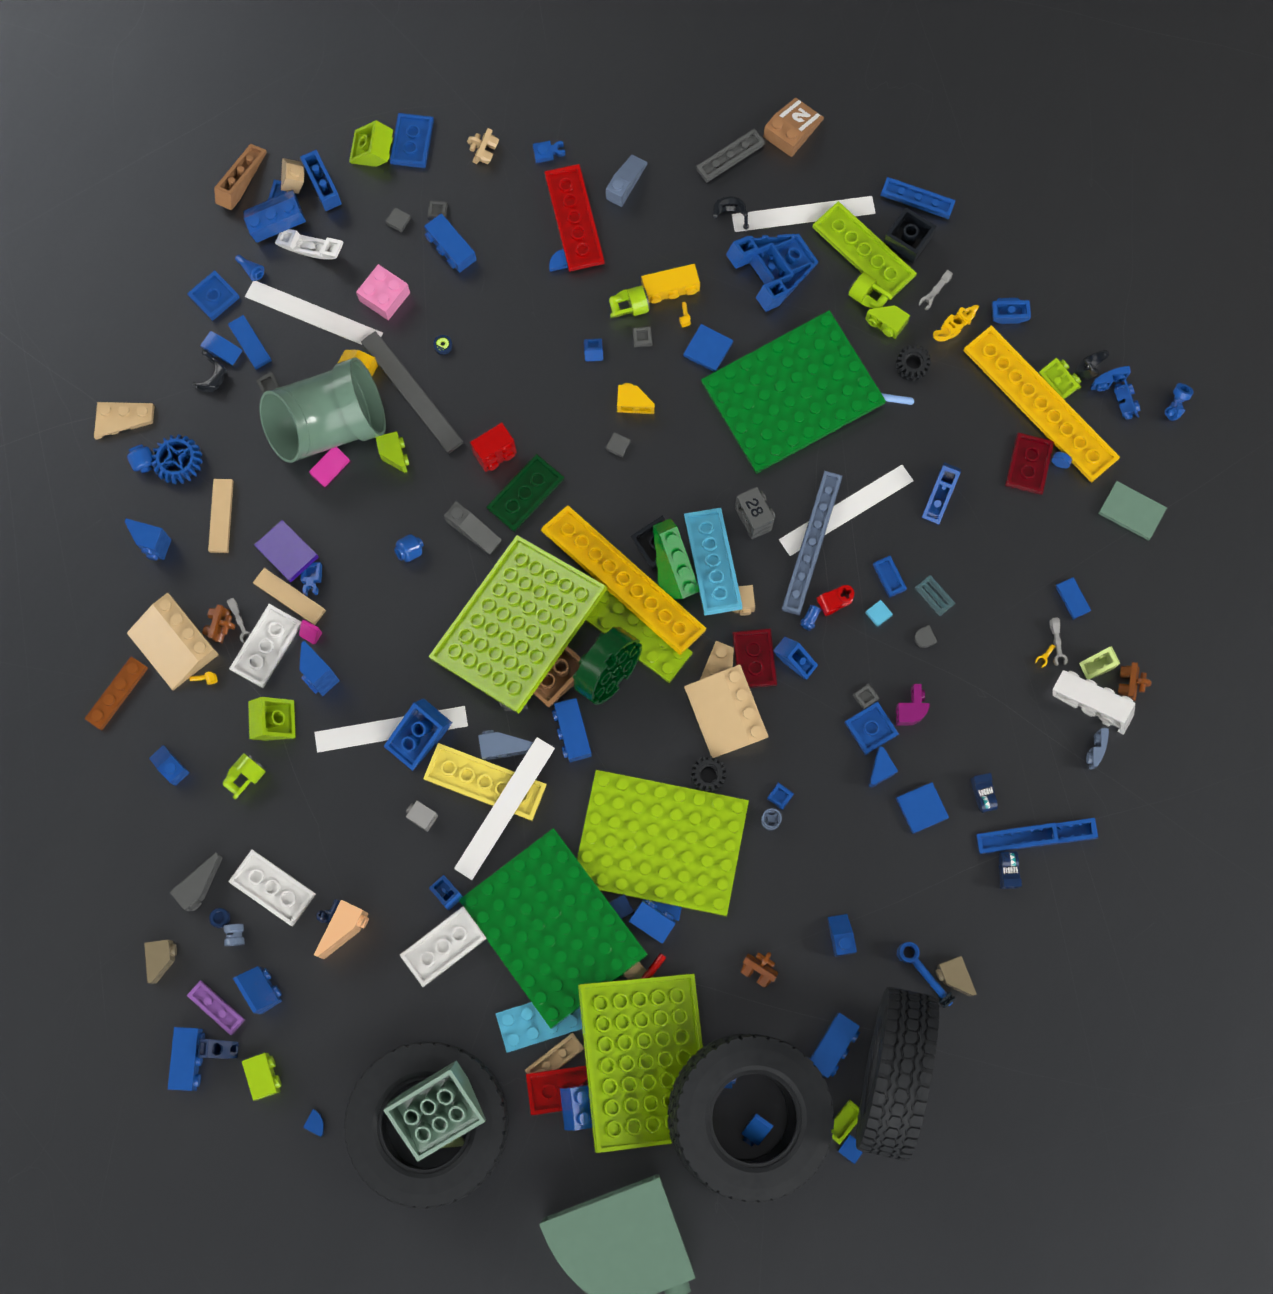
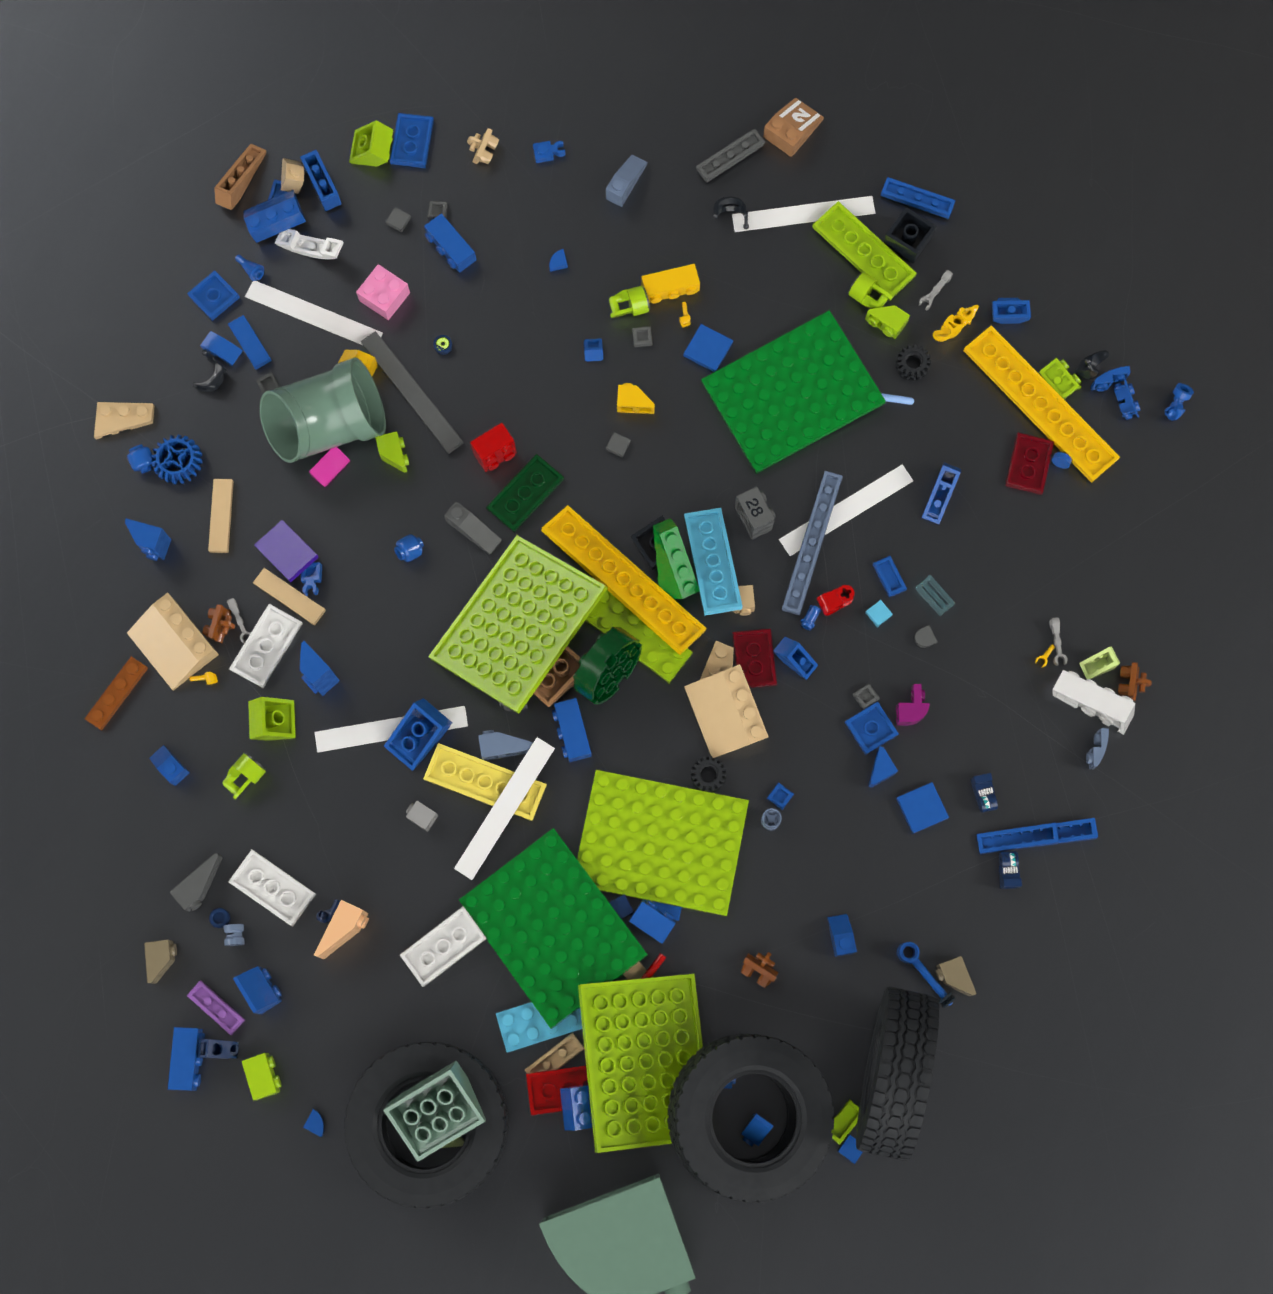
(309, 632): dark pink slope -> none
(446, 892): blue slope -> none
(574, 217): red plate -> none
(778, 261): blue wedge -> none
(834, 1045): blue brick -> none
(1073, 598): blue tile -> none
(1132, 510): sand green tile -> none

